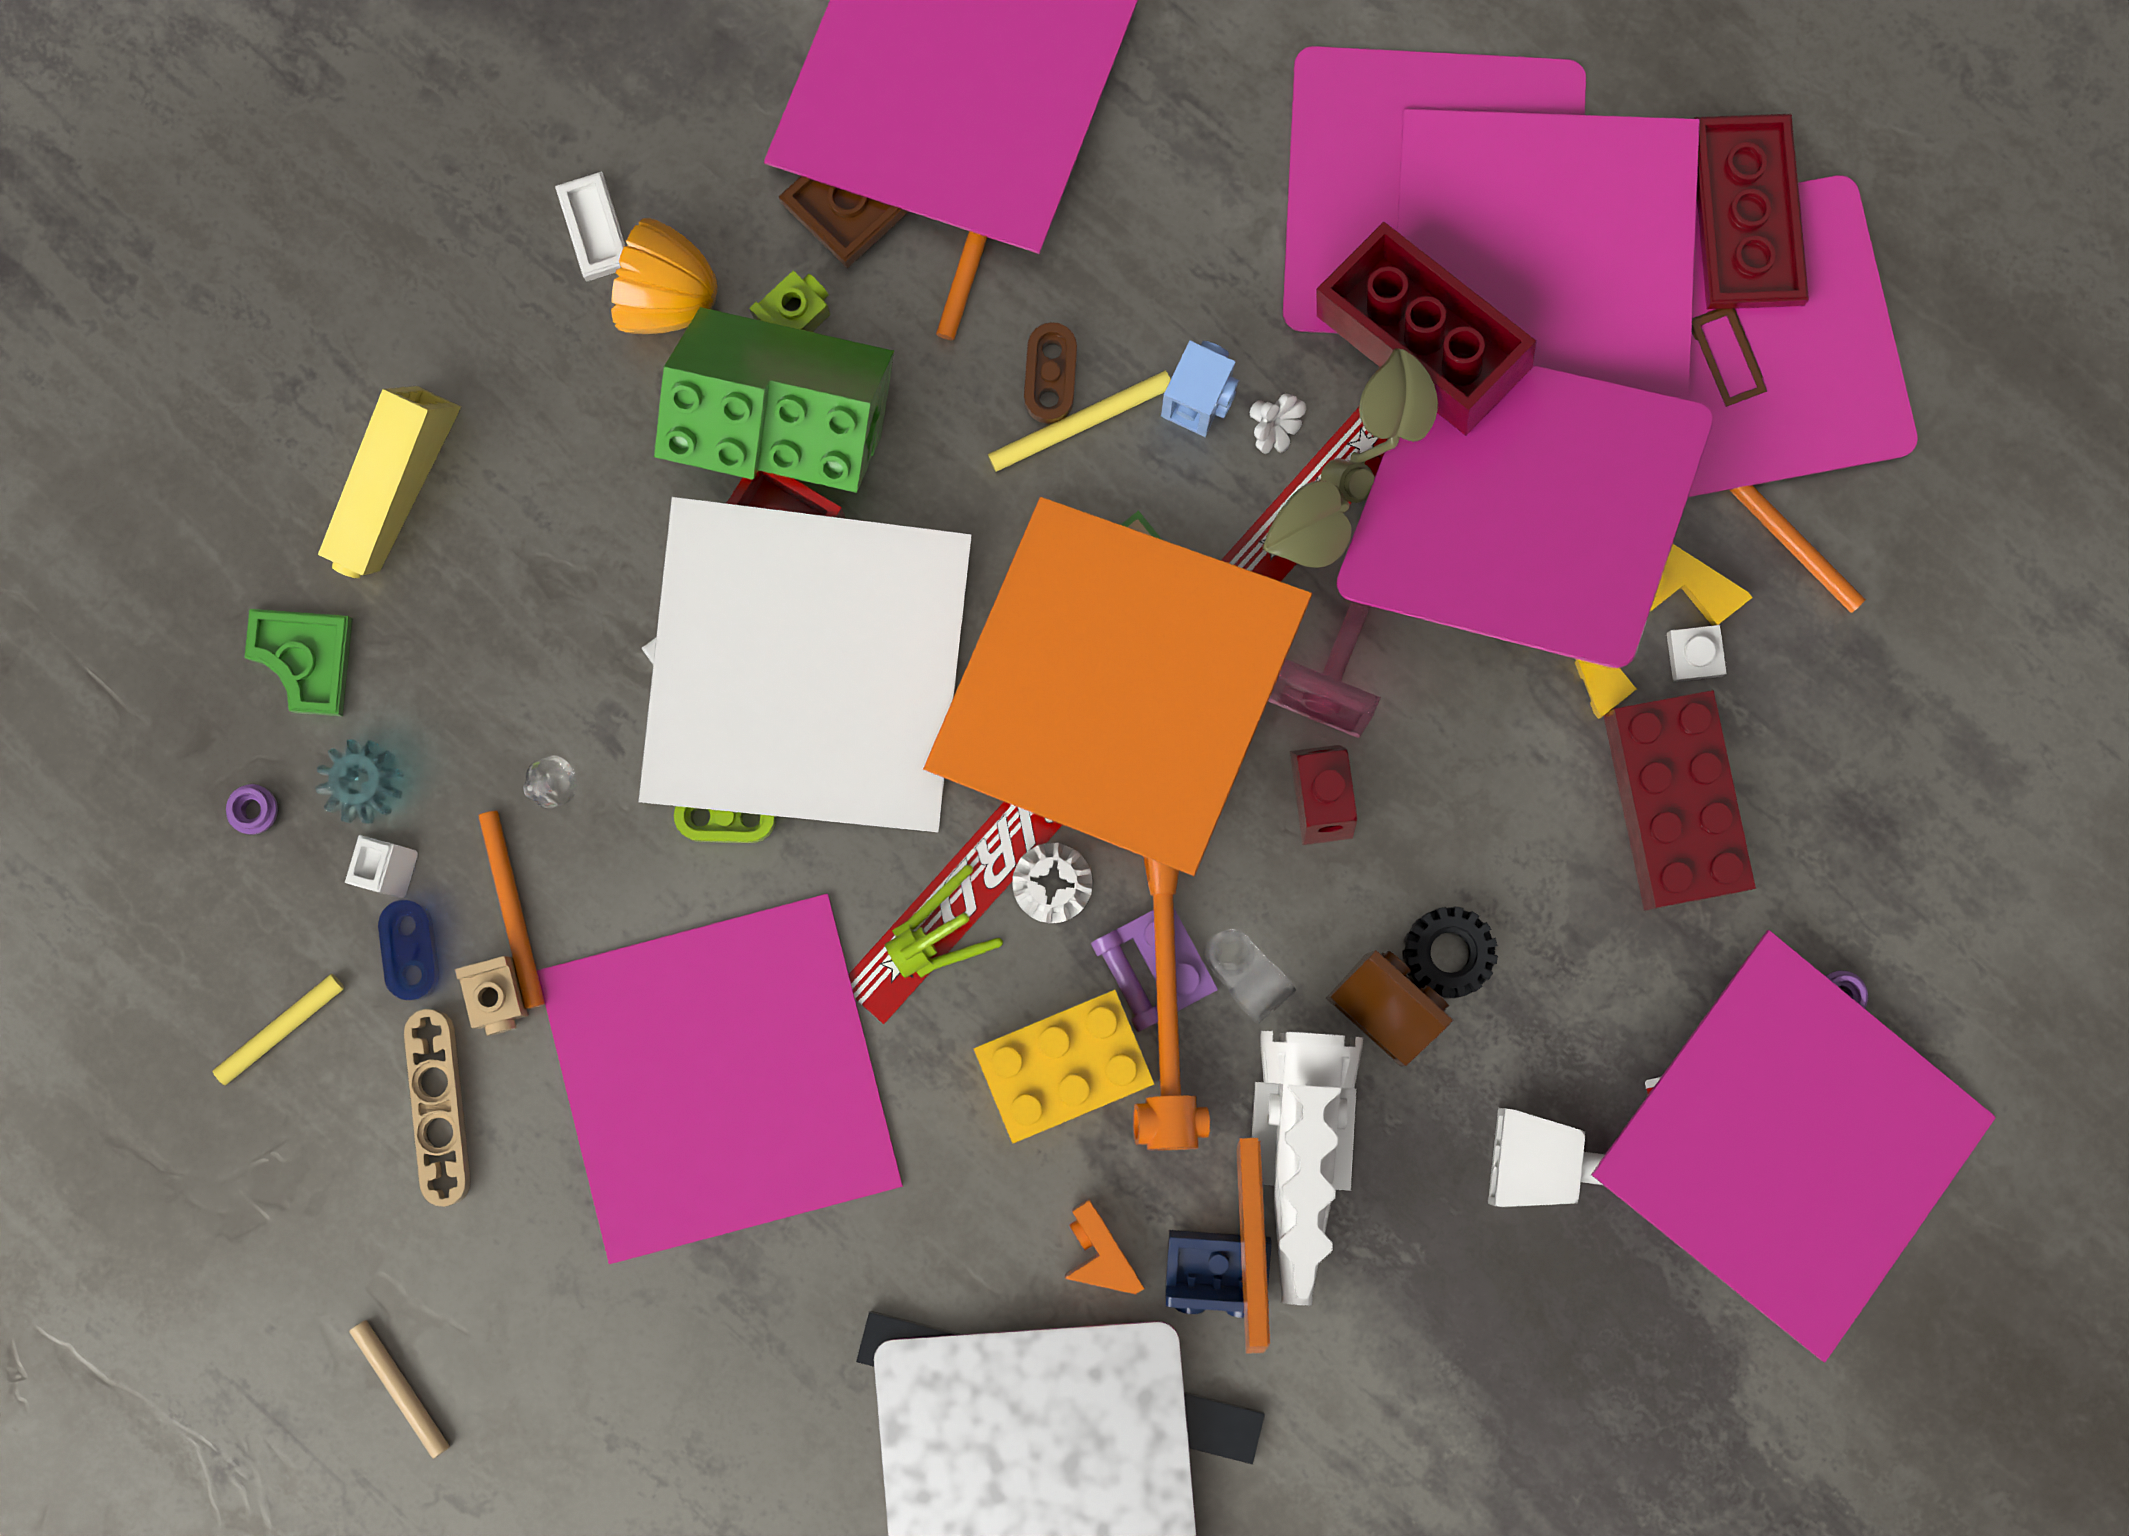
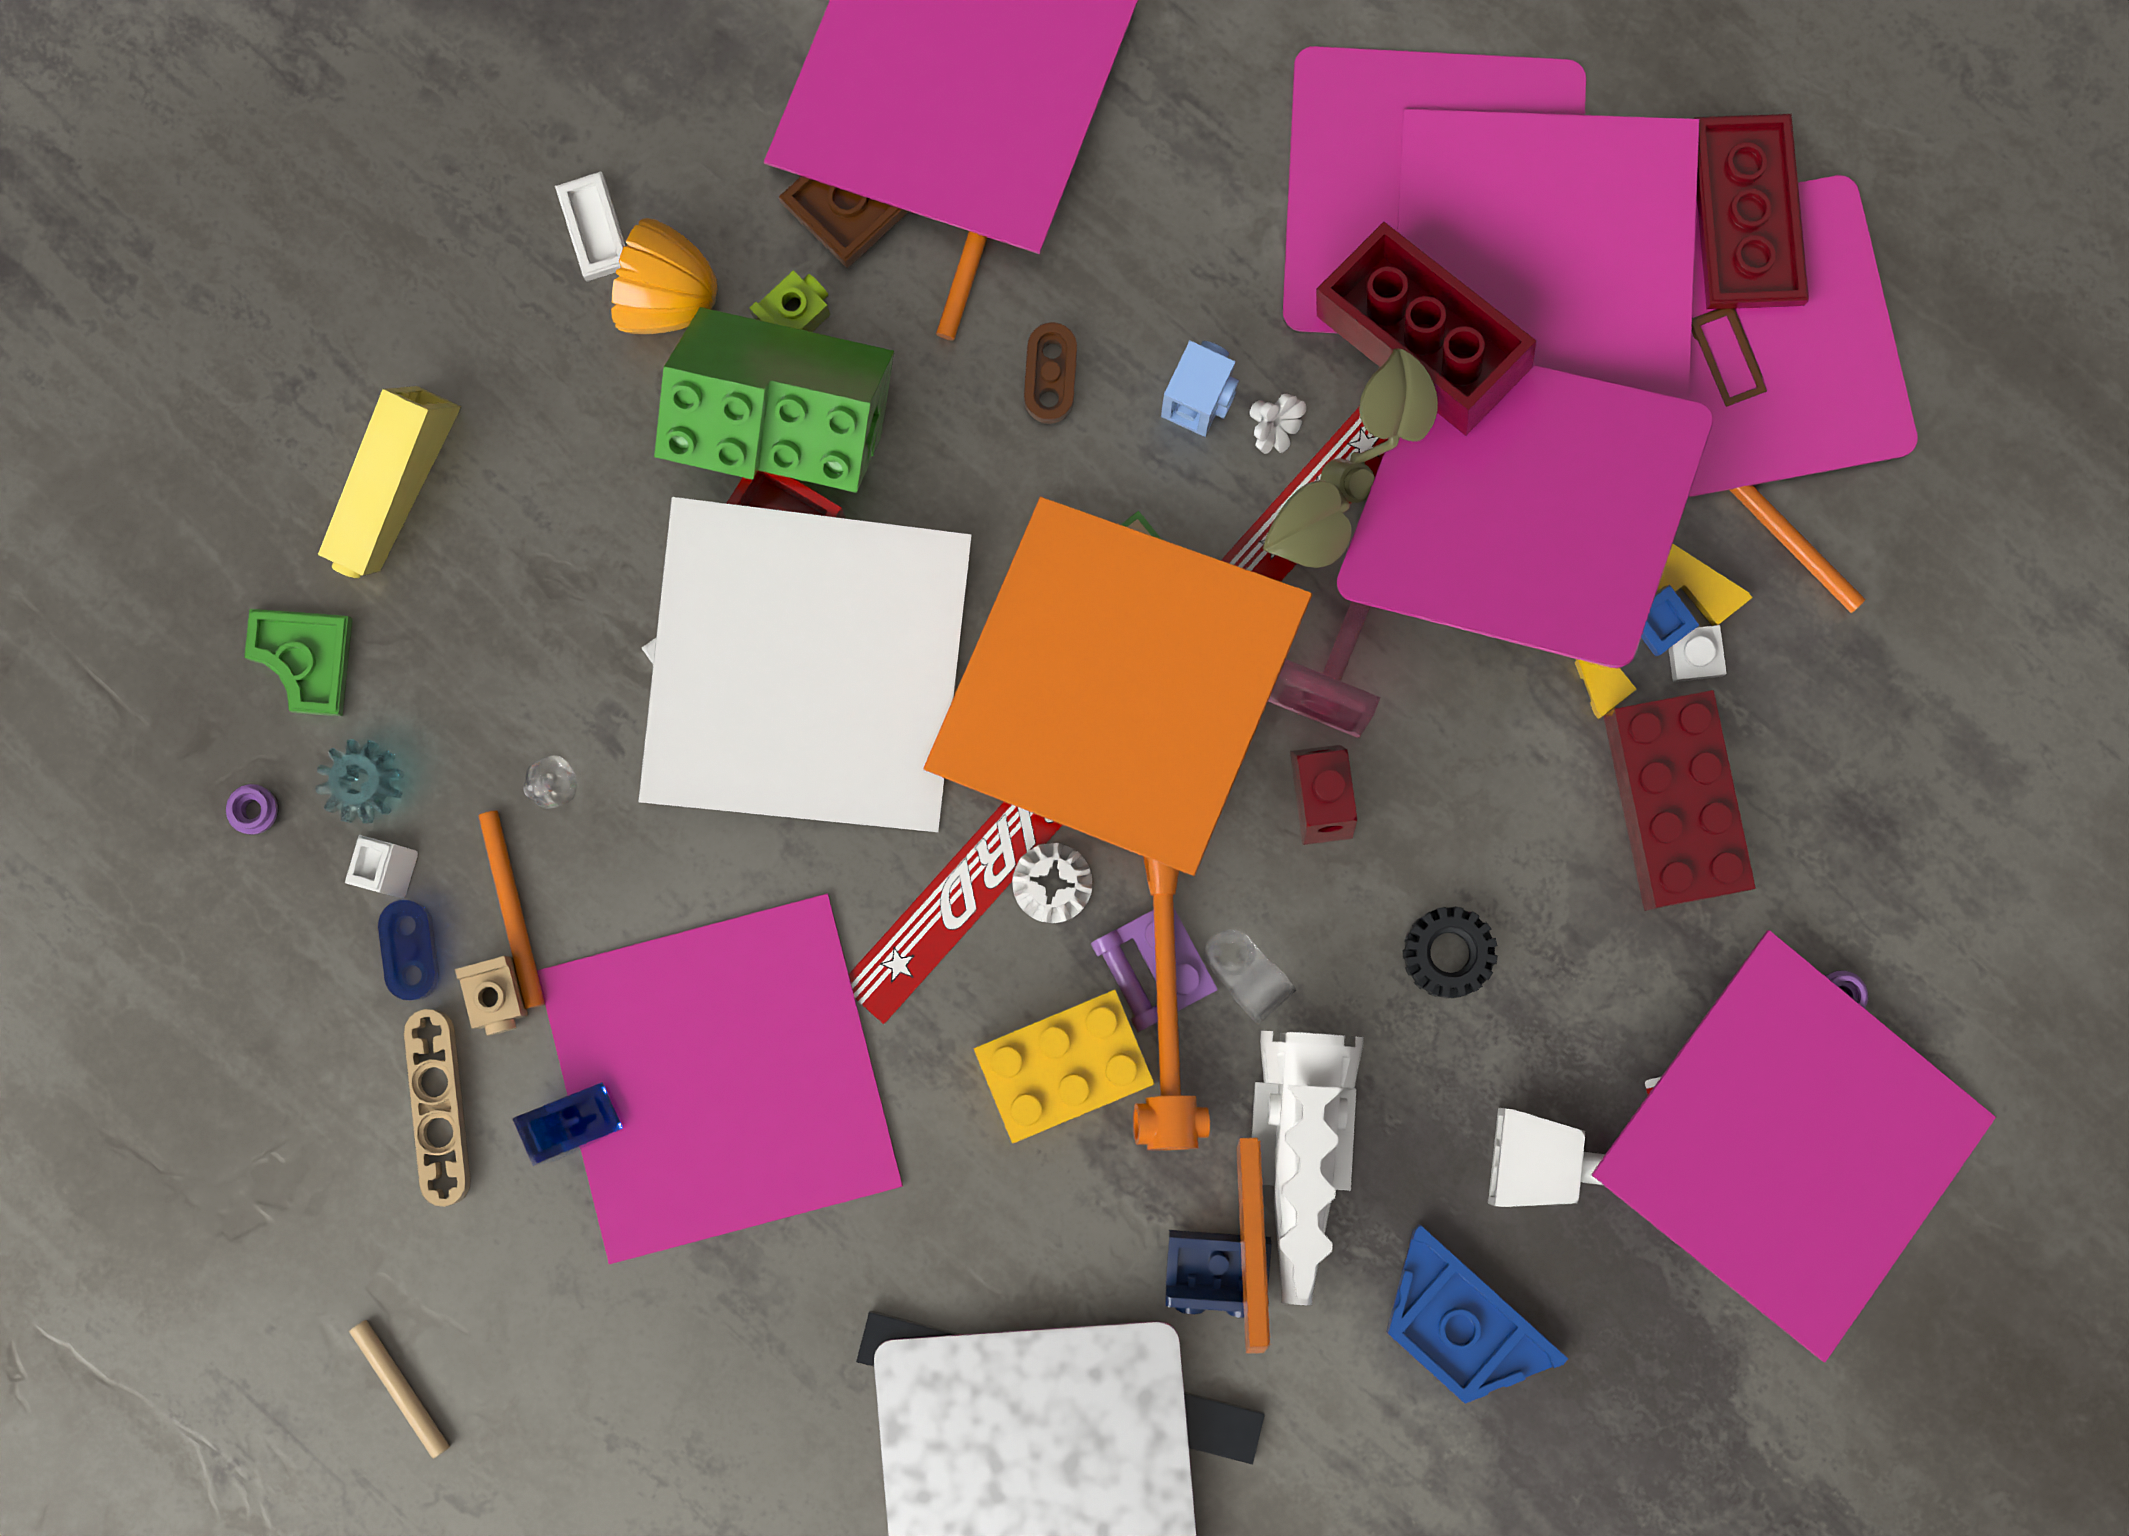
(278, 1029): light yellow bar -> none
(567, 1125): none -> clear blue slope
(722, 826): lime plate -> none
(913, 949): lime plant -> none
(1079, 421): light yellow bar -> none
(1109, 1266): orange slope -> none
(1390, 1006): reddish brown slope -> none
(1462, 1325): none -> blue wing
(1667, 621): none -> blue tile

